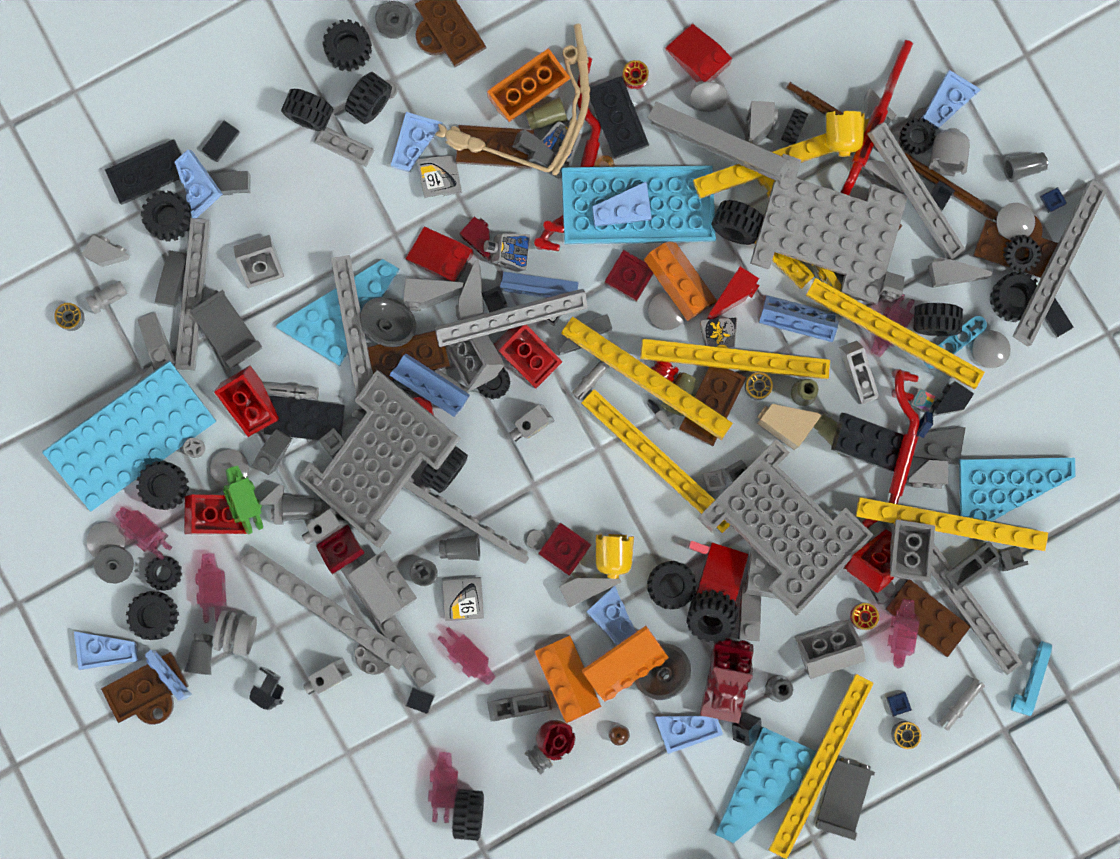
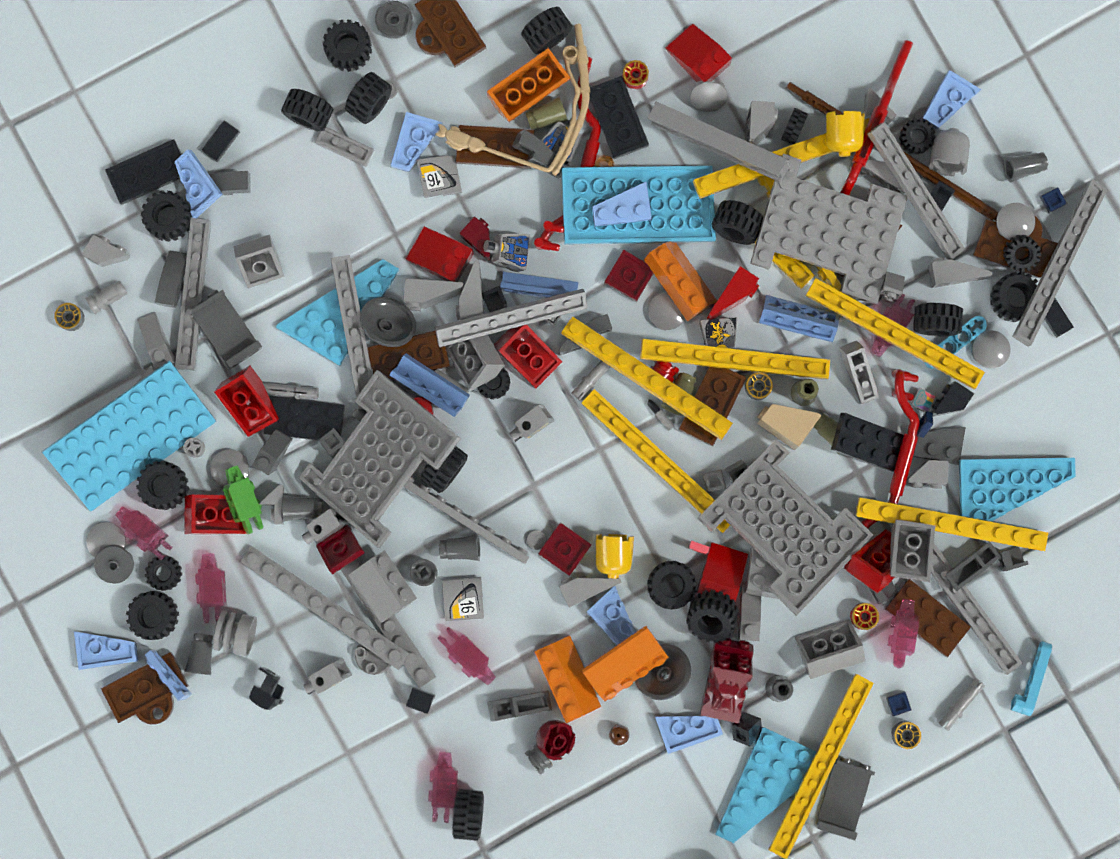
(546, 30): none -> black tyre

